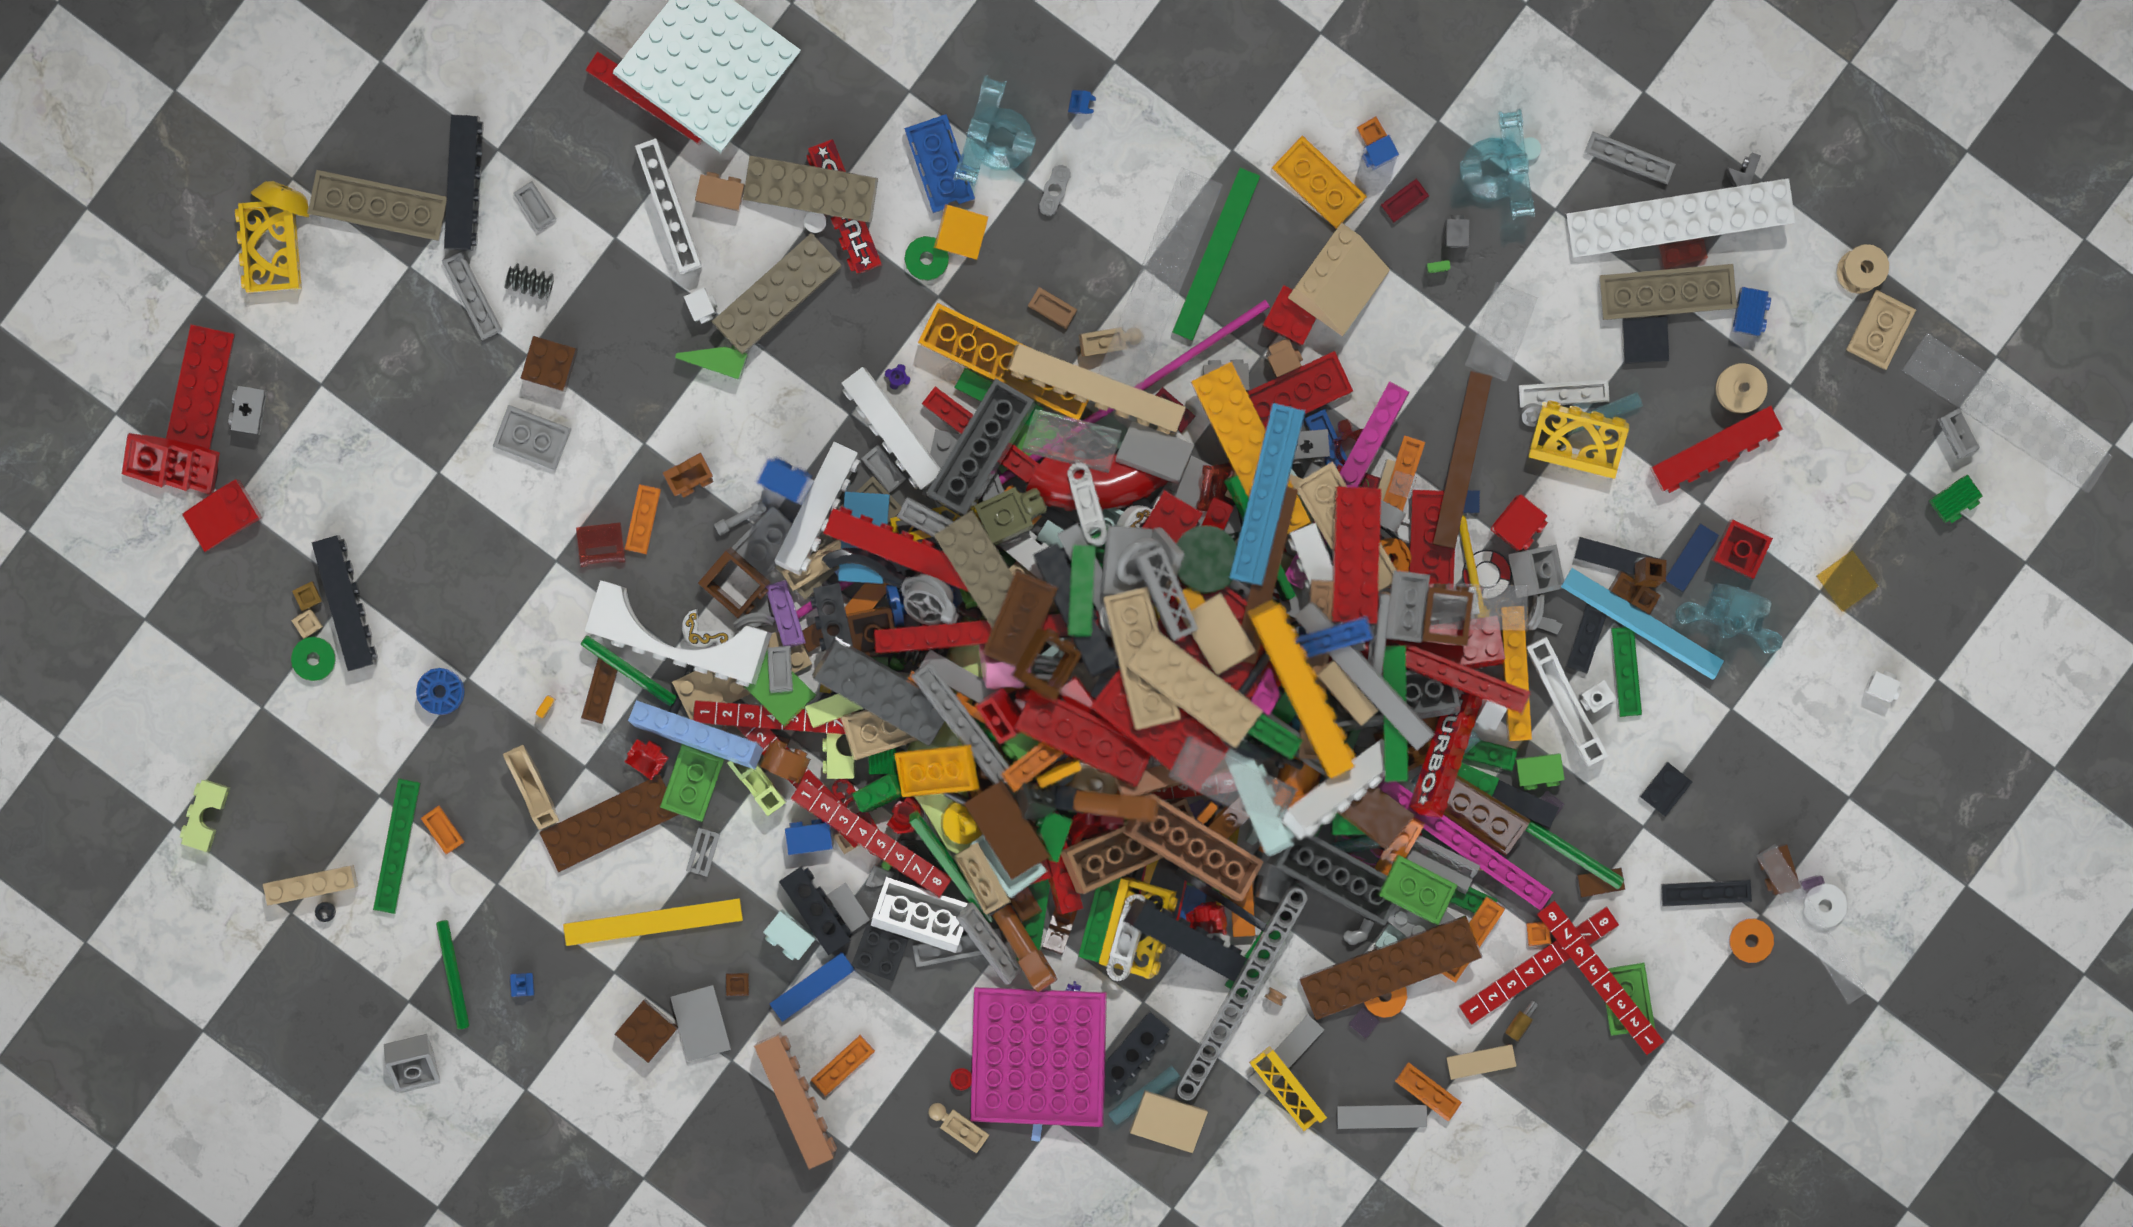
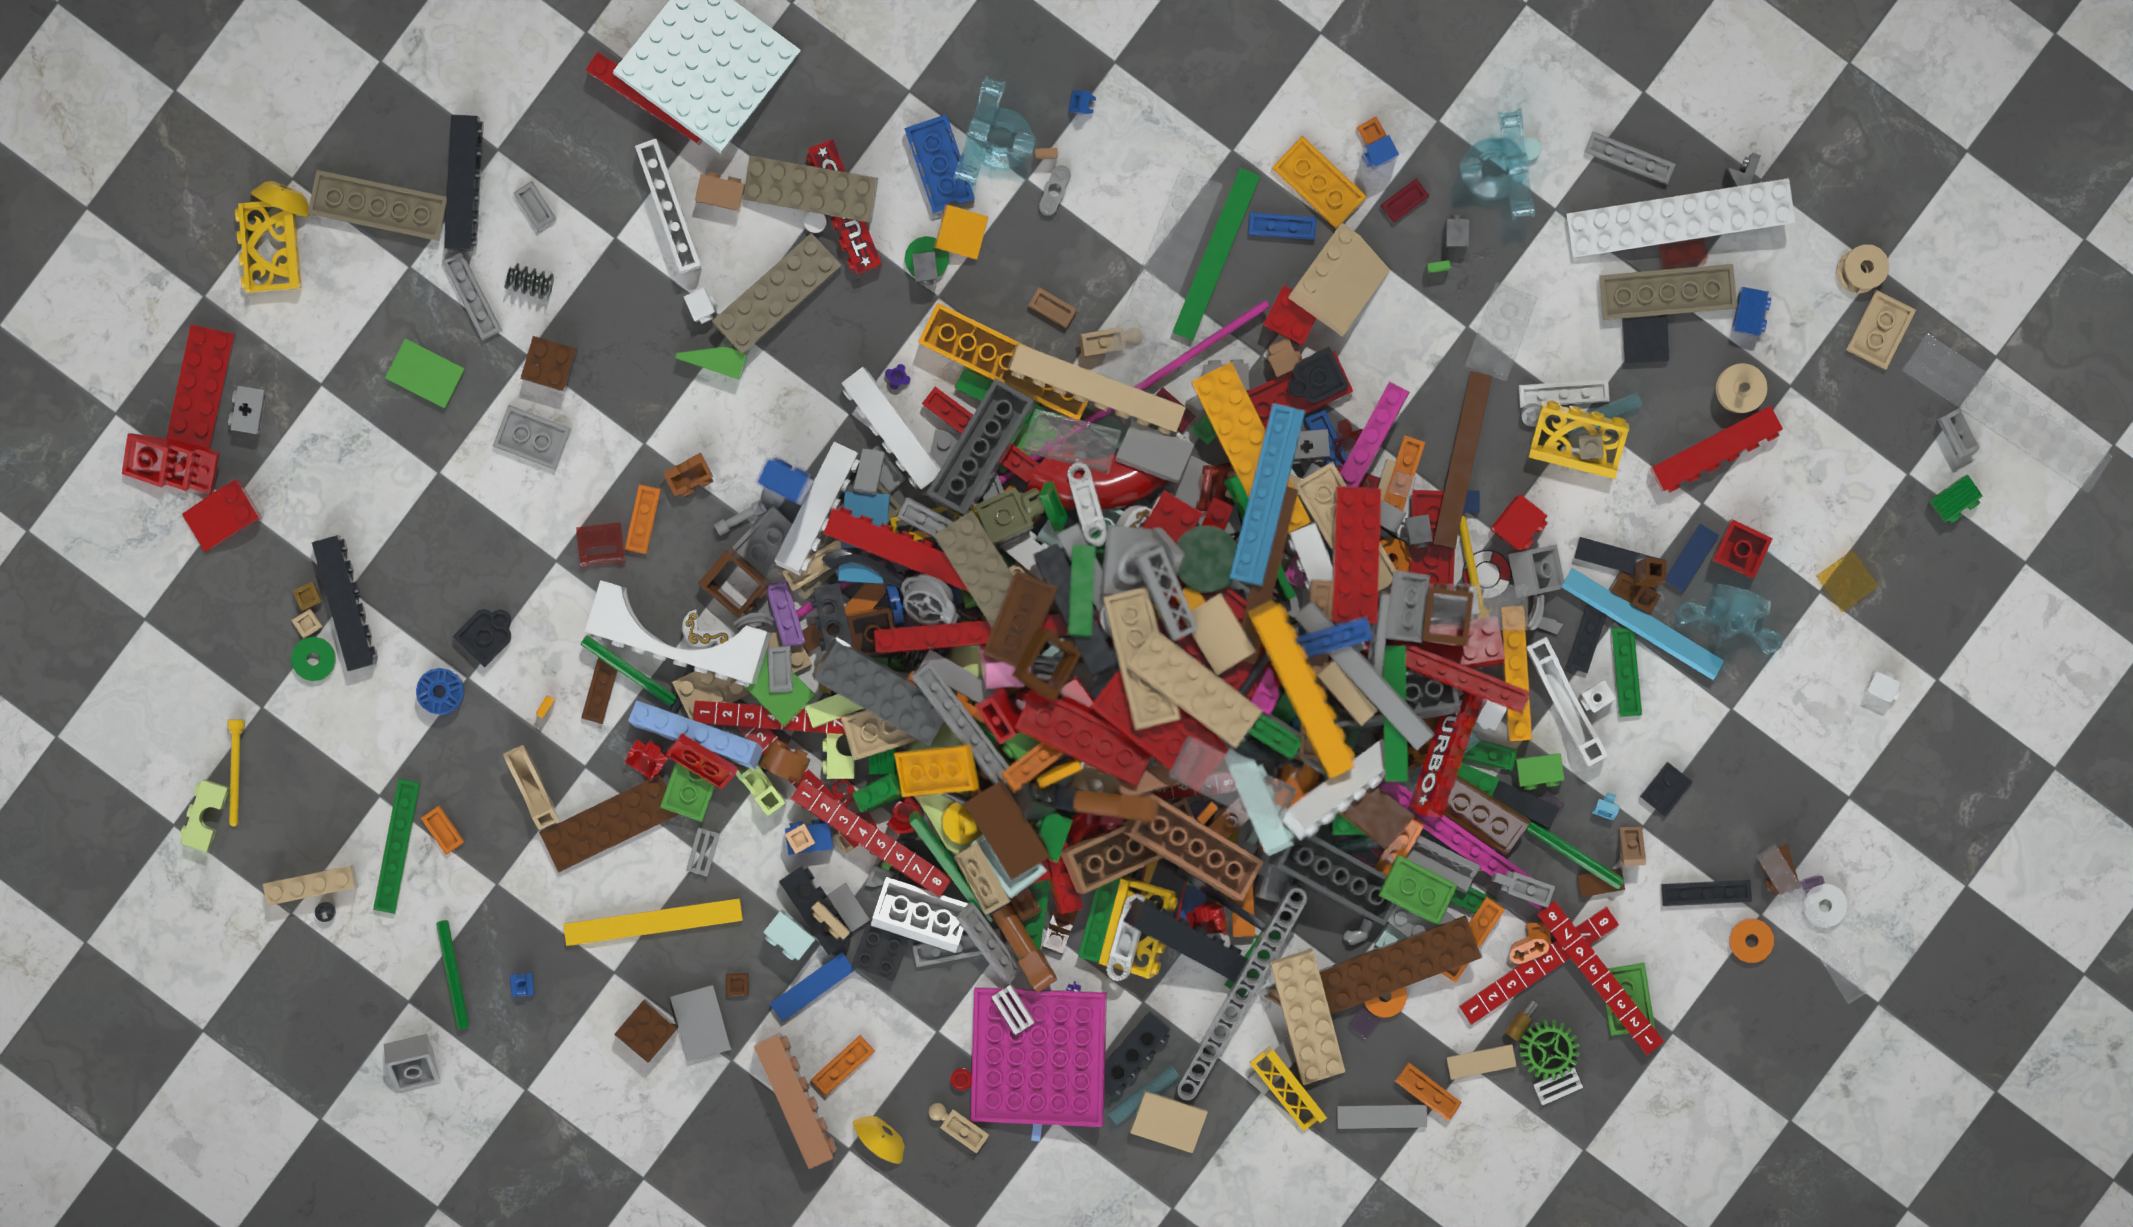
(235, 728): none -> yellow piece
(425, 373): none -> bright green tile
(485, 634): none -> black plate
(701, 761): none -> red tile
(800, 838): none -> light nougat plate
(822, 914): none -> tan plate
(869, 471): none -> light grey tile
(871, 1132): none -> yellow piece
(925, 268): none -> flat silver brick
(1000, 1005): none -> white tile
(1046, 153): none -> medium nougat tile
(1053, 506): none -> green tile
(1204, 430): none -> green plate
(1282, 226): none -> blue tile
(1307, 1016): none -> tan plate
(1317, 377): none -> black plate
(1419, 530): none -> flat silver brick
(1525, 887): none -> light grey hinge
(1529, 948): none -> orange beam
(1544, 1059): none -> bright green gear
(1575, 1078): none -> white tile
(1591, 446): none -> dark tan plate
(1606, 808): none -> medium azure tile
(1632, 846): none -> medium nougat slope

